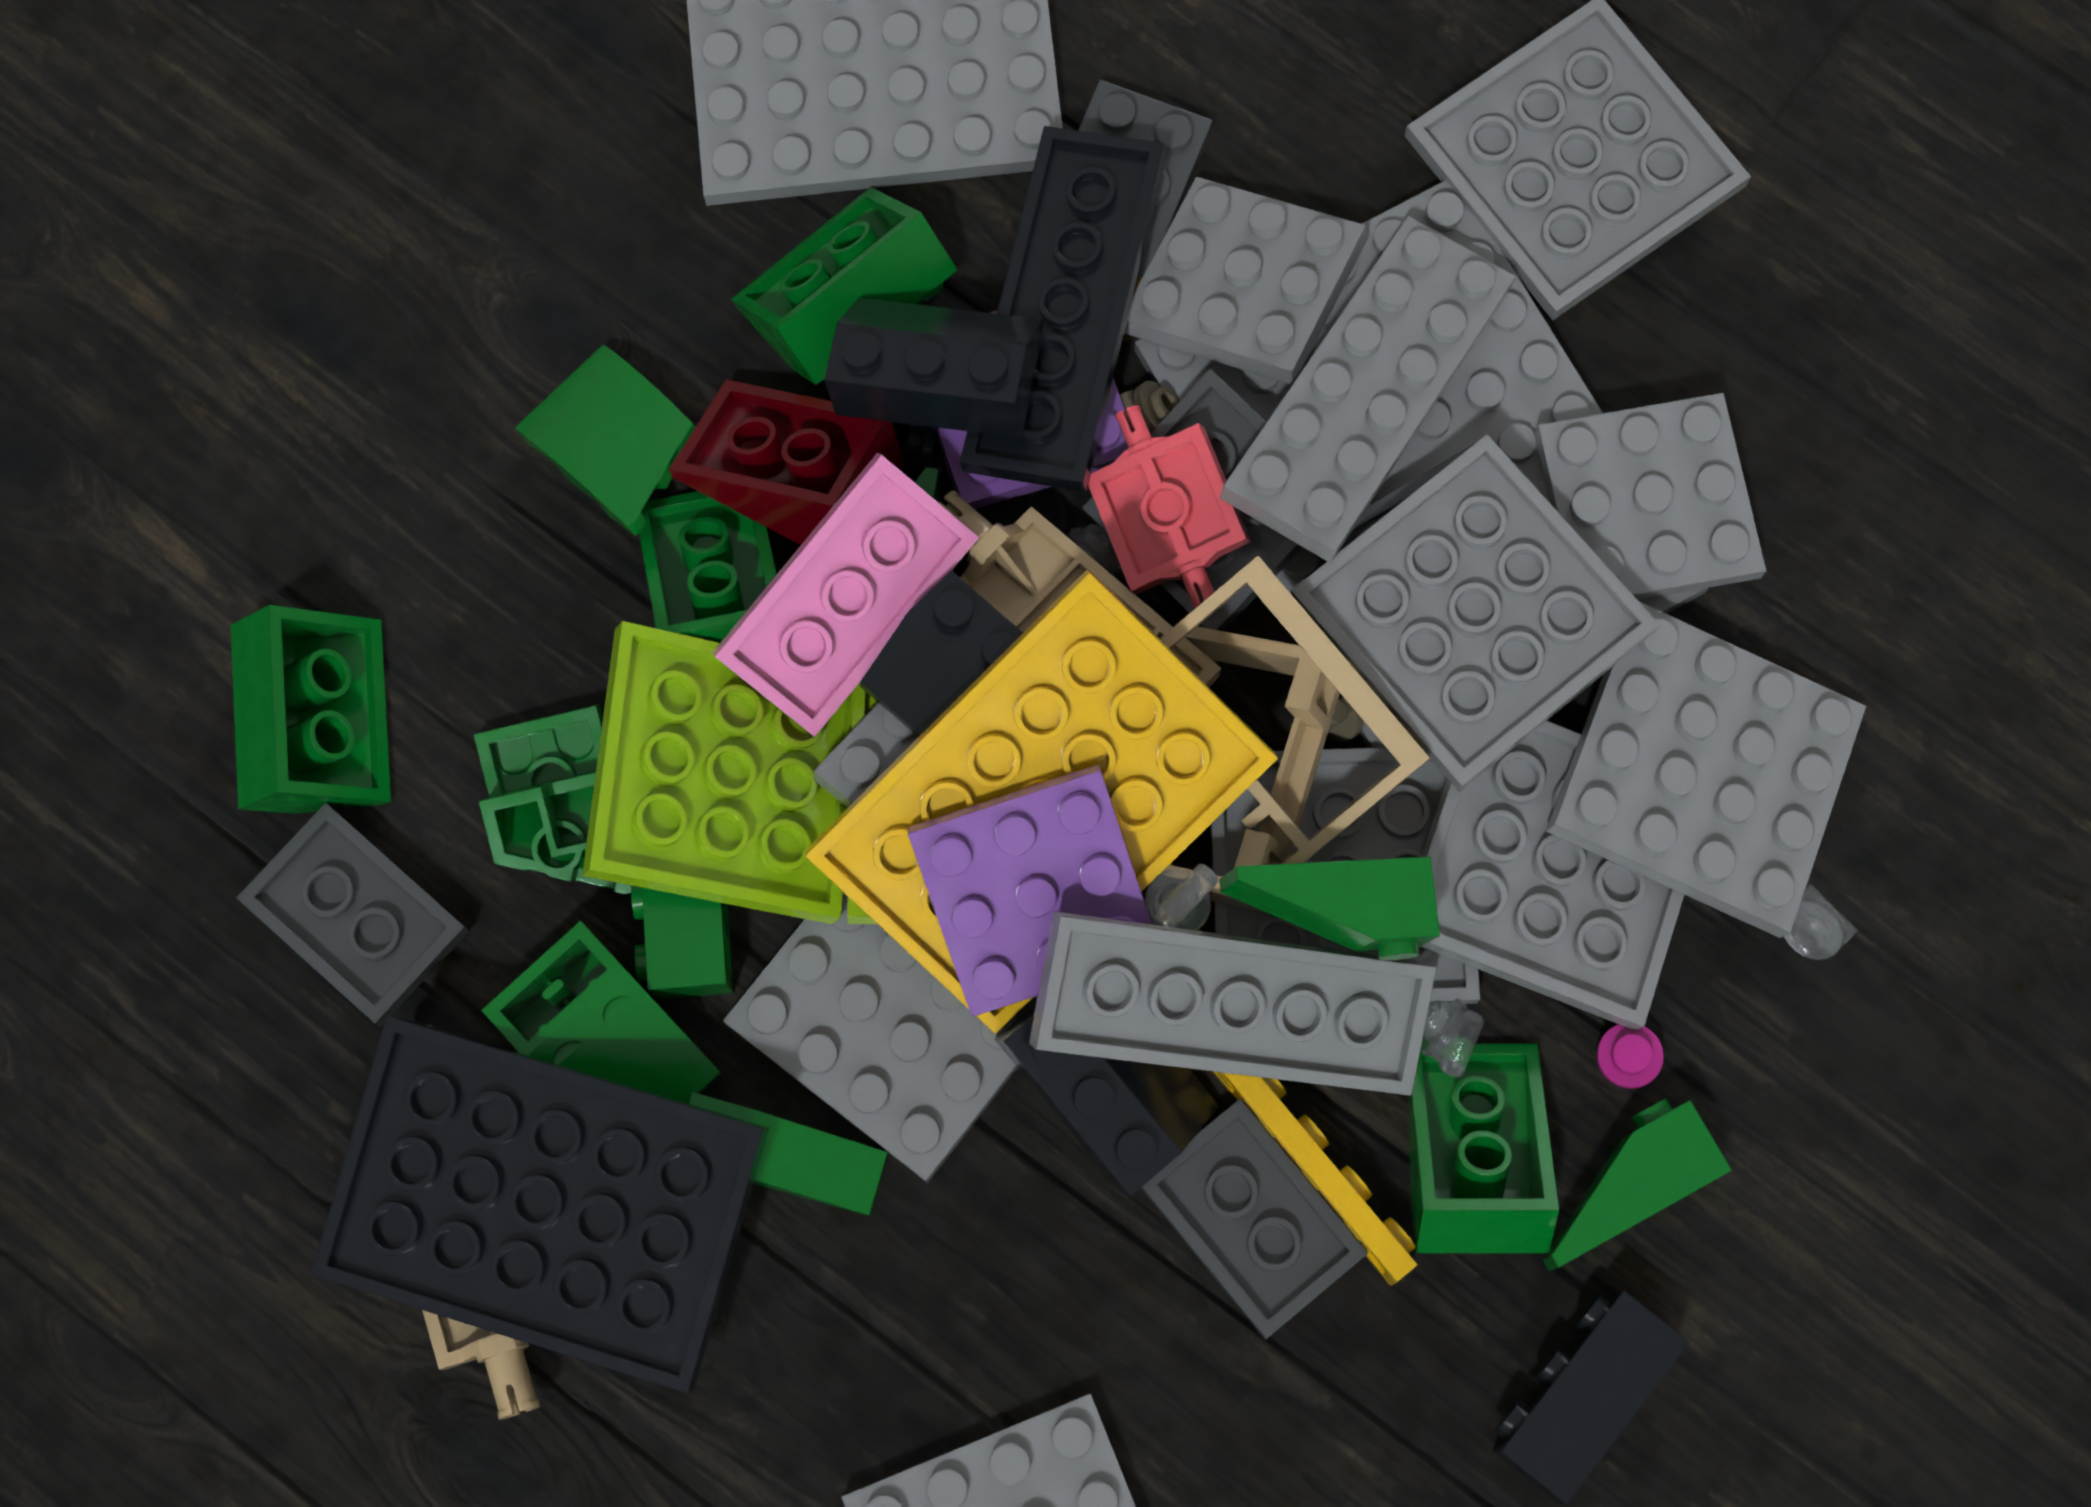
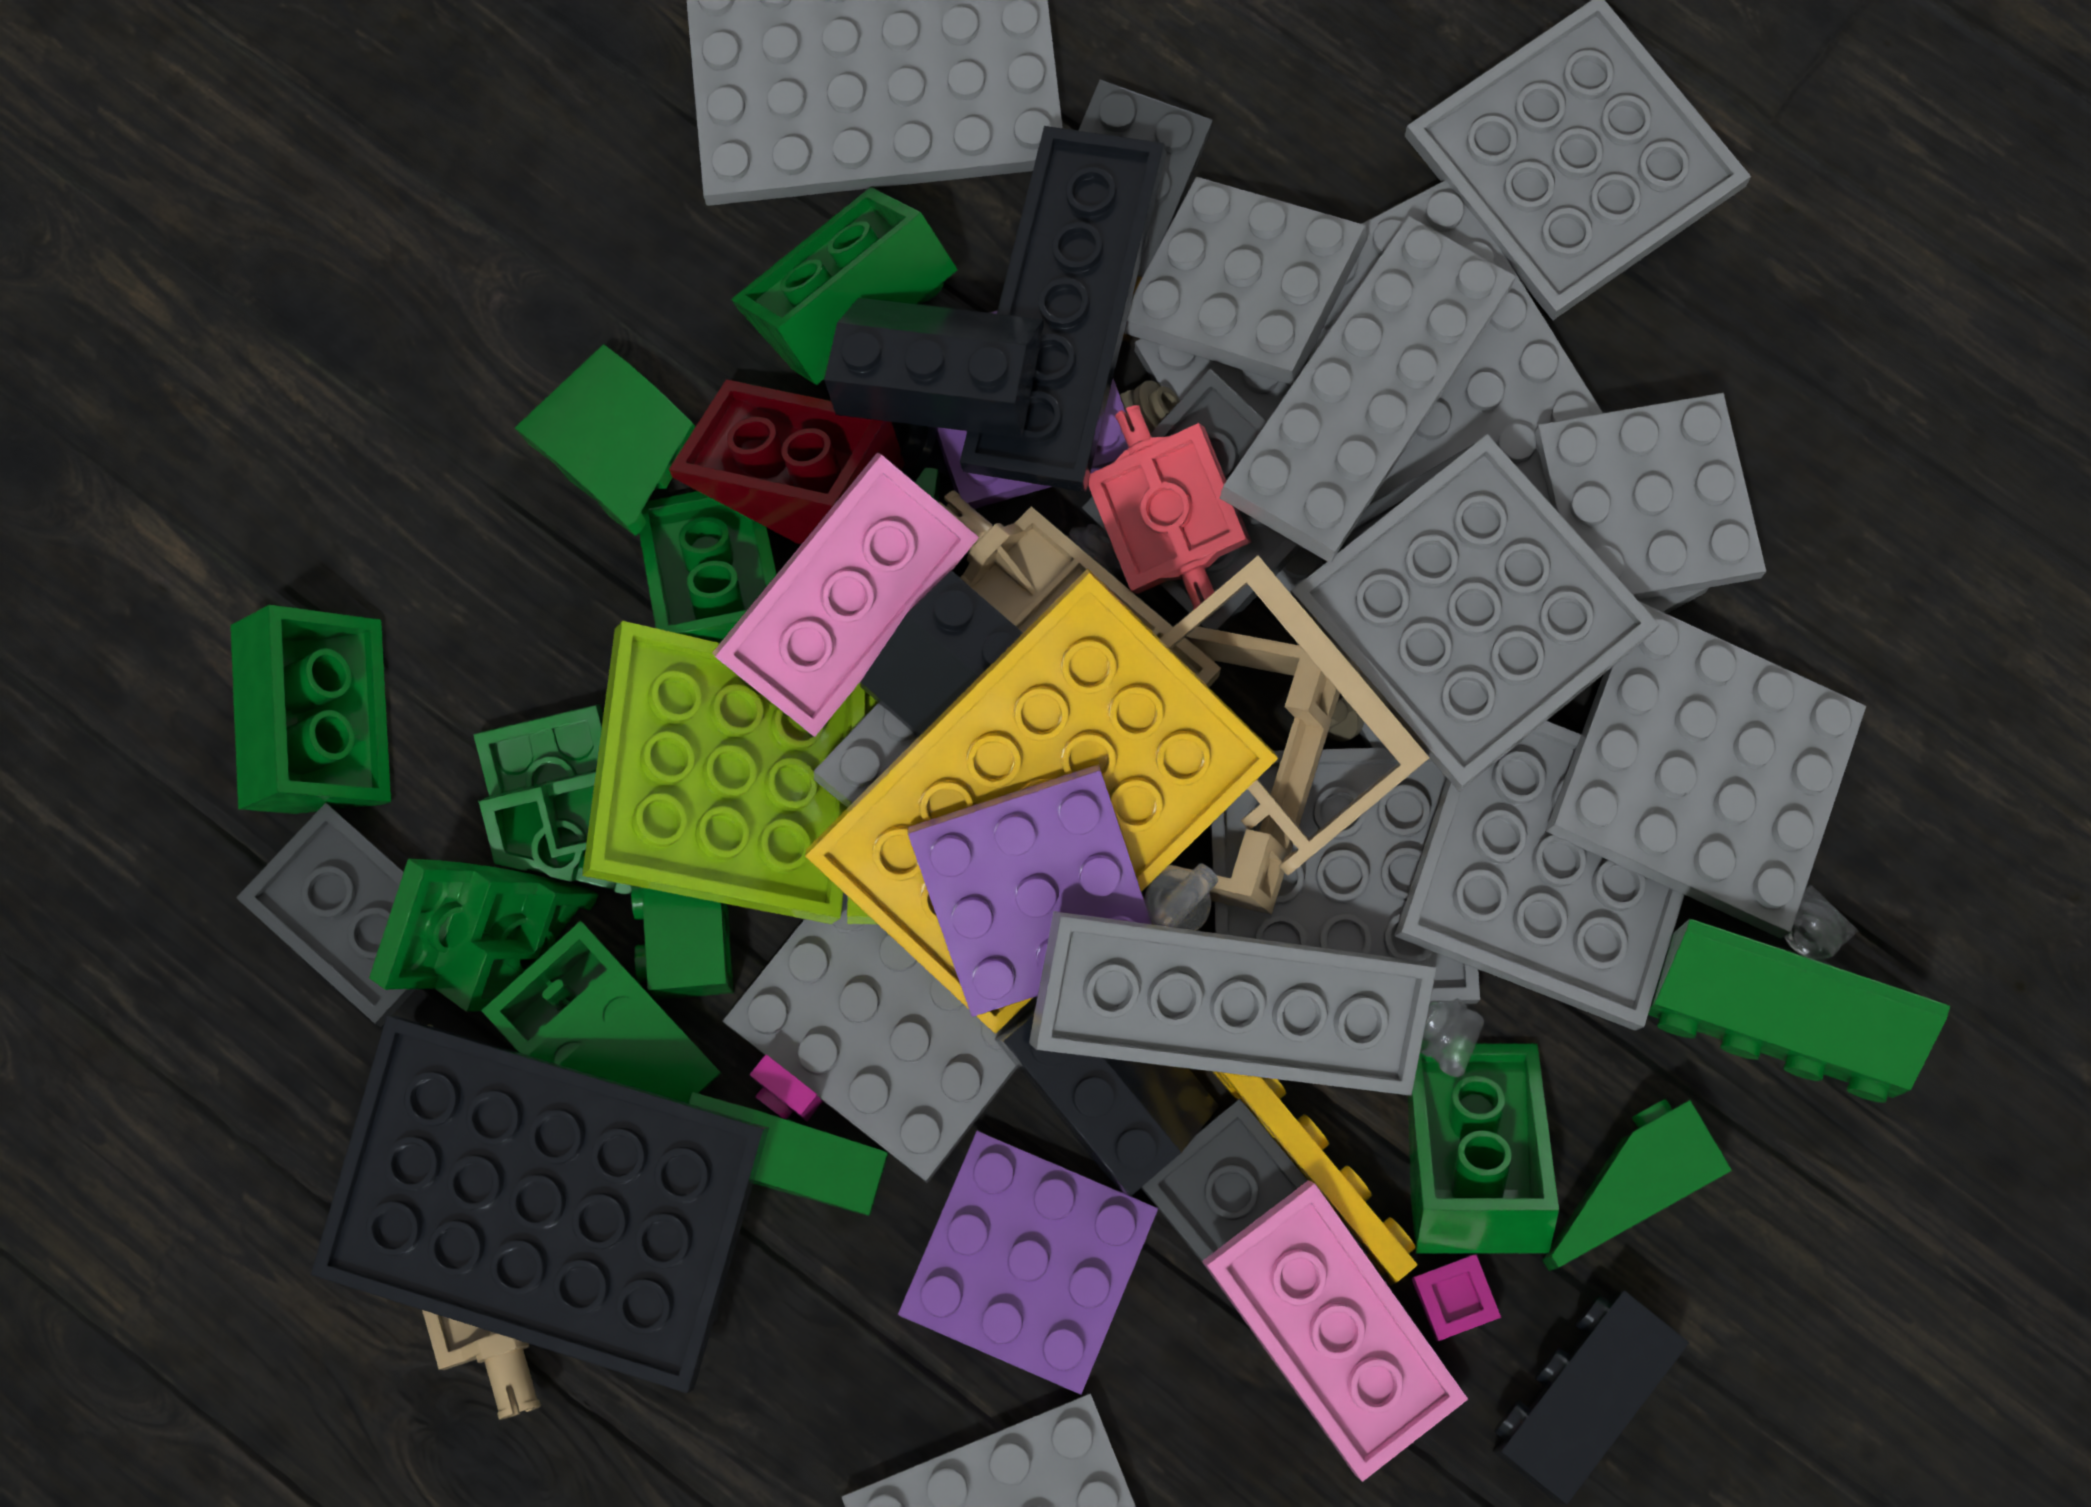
(471, 928): none -> green slope
(783, 1091): none -> dark pink plate
(1028, 1262): none -> medium lavender plate
(1335, 1330): none -> bright pink plate
(1352, 903): green slope -> none
(1456, 1297): none -> dark pink plate
(1629, 1056): dark pink plate -> none
(1795, 1011): none -> green slope

